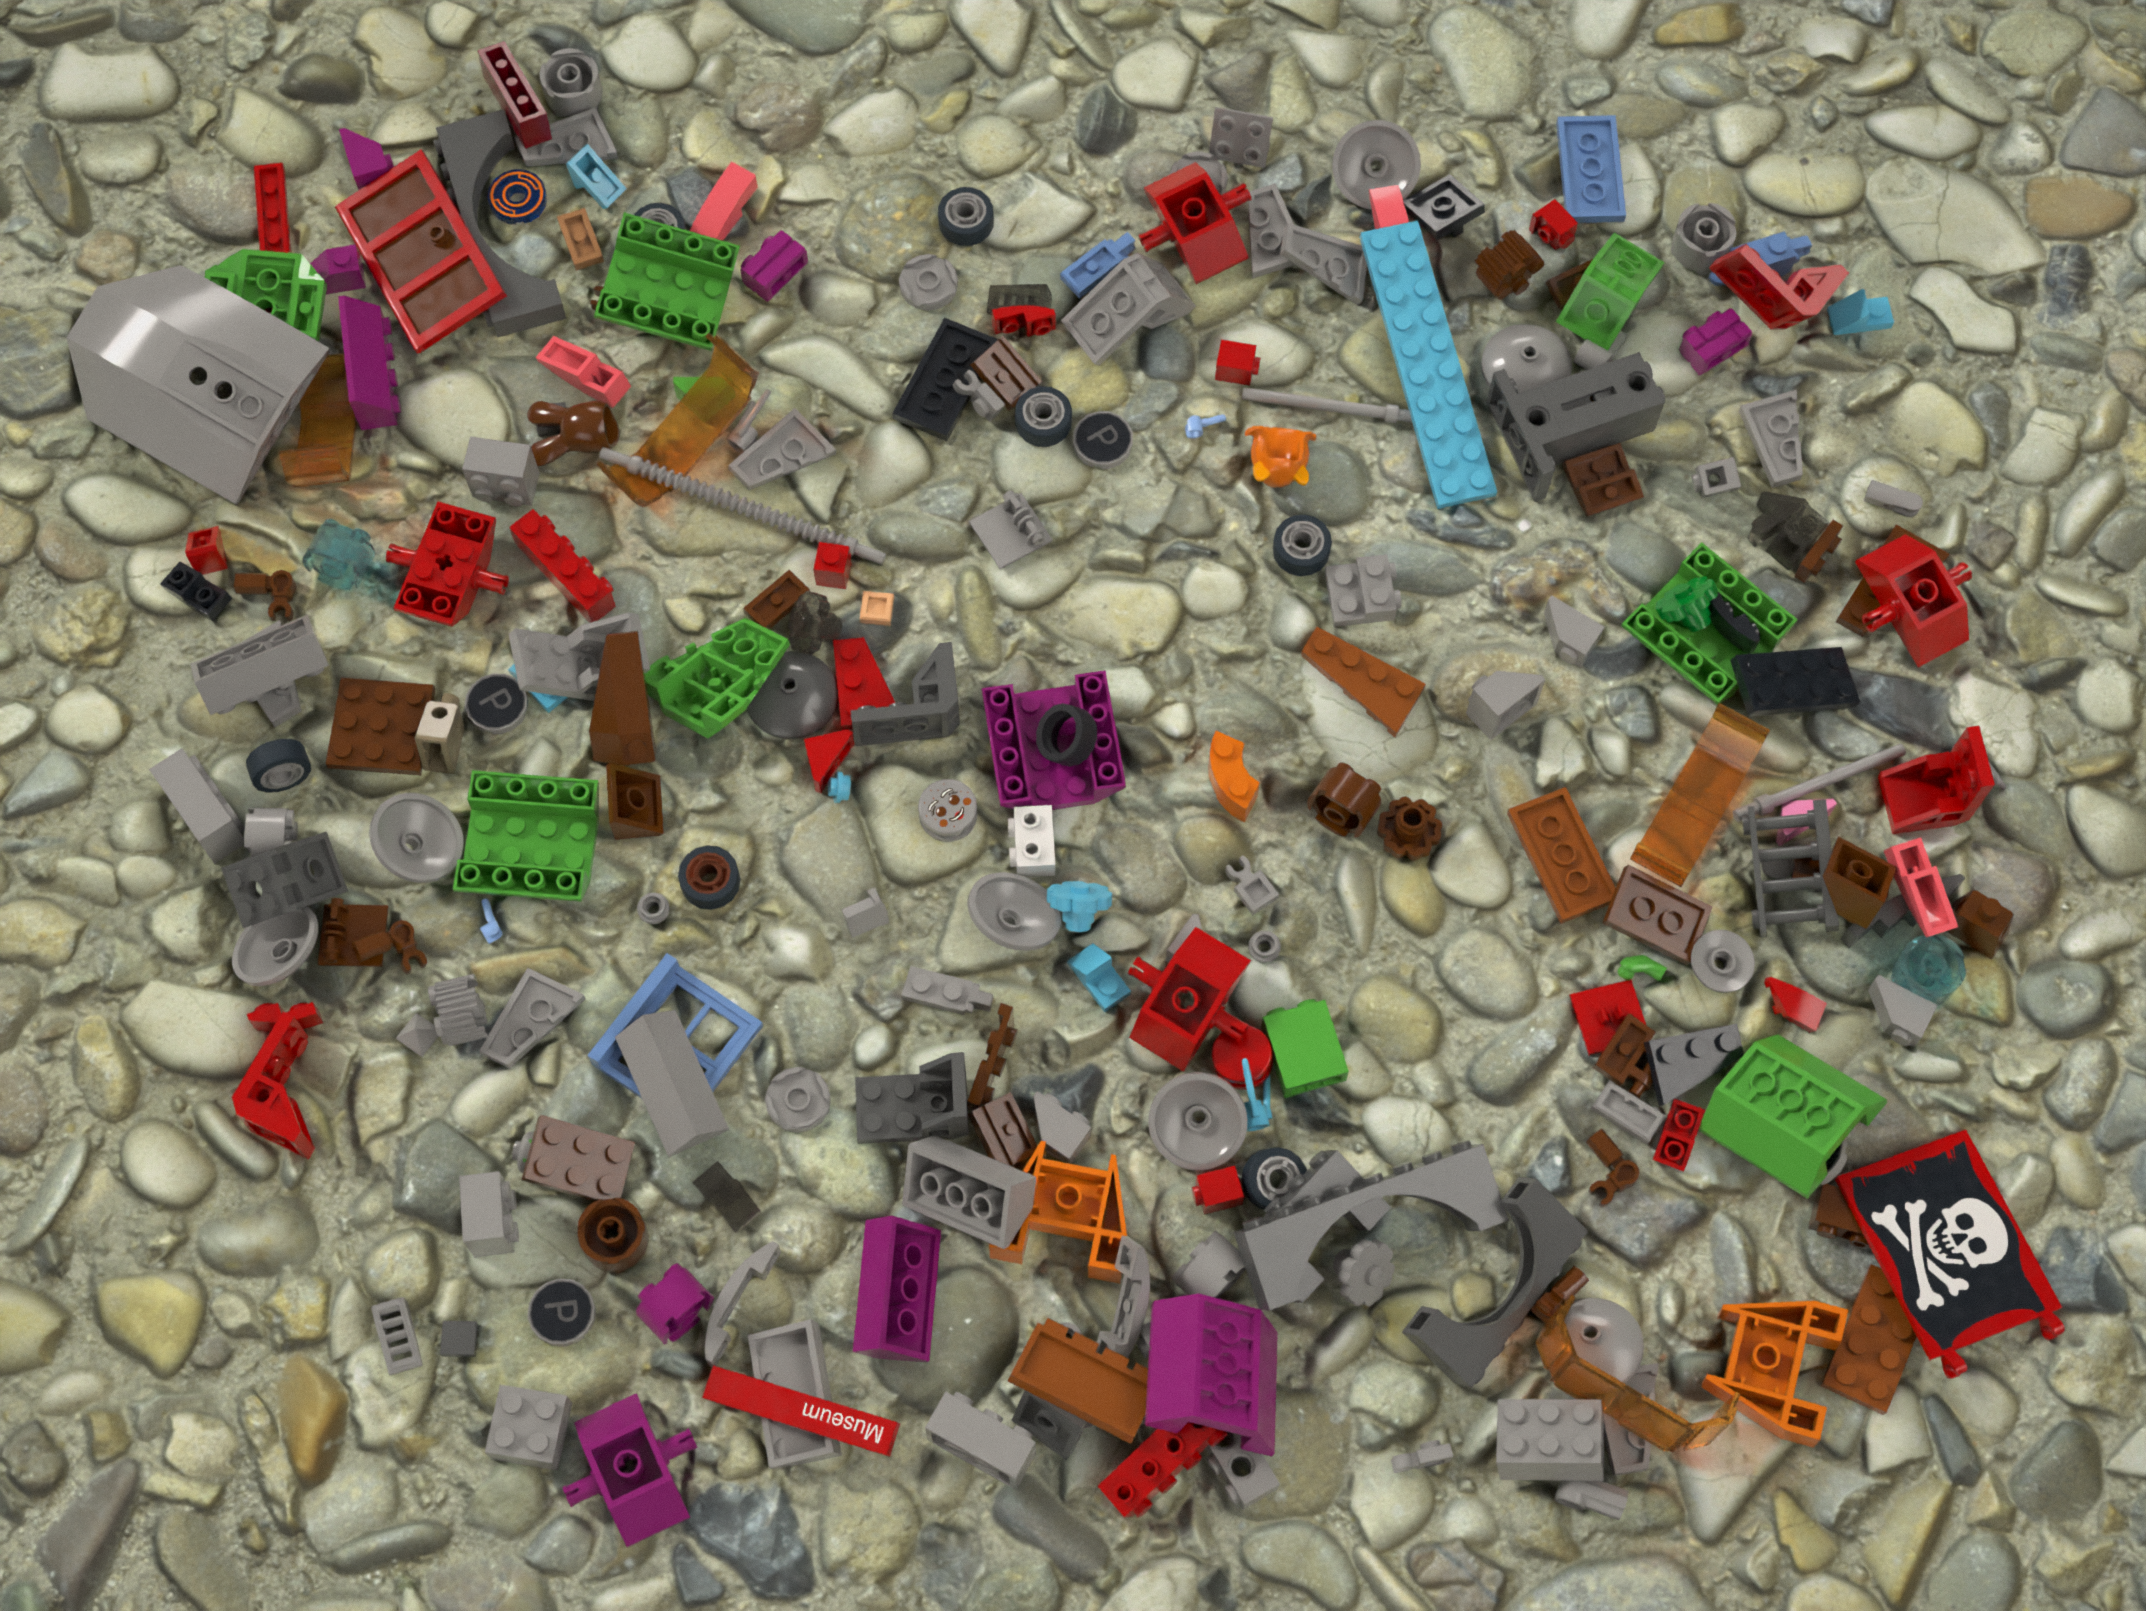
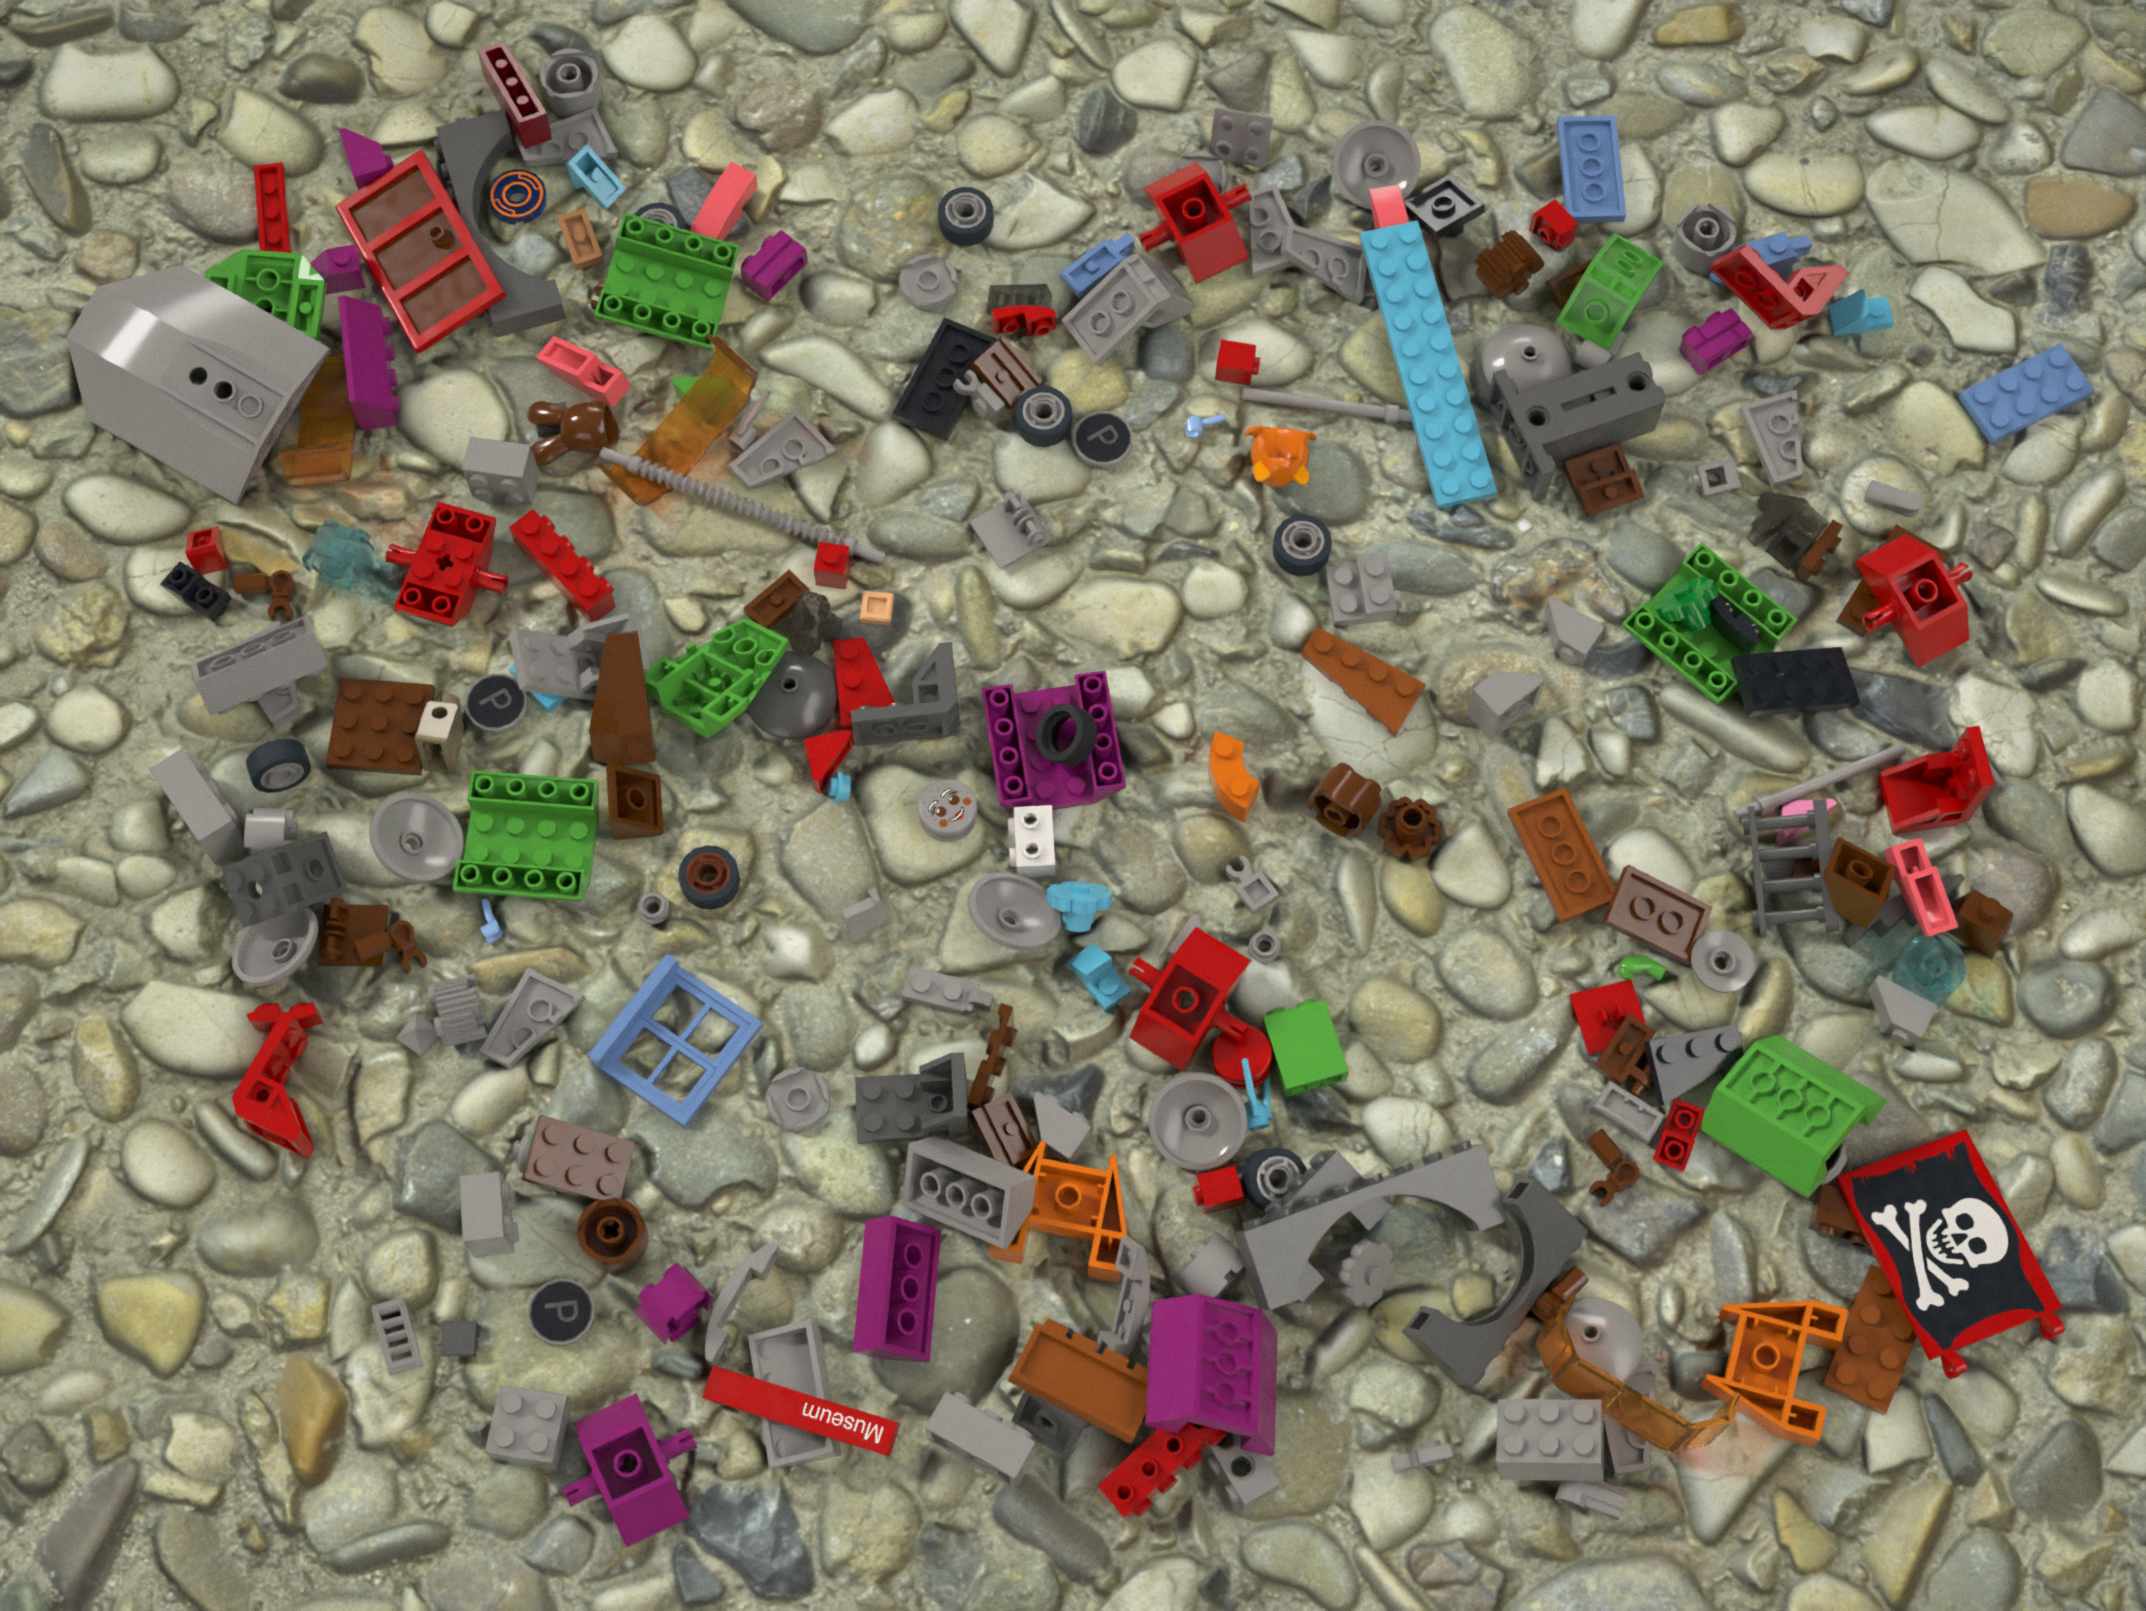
(671, 1081): light grey slope -> none
(727, 1197): clear smoke slope -> none
(1700, 795): clear orange windscreen -> none
(1796, 1004): red slope -> none
(2026, 393): none -> medium blue plate

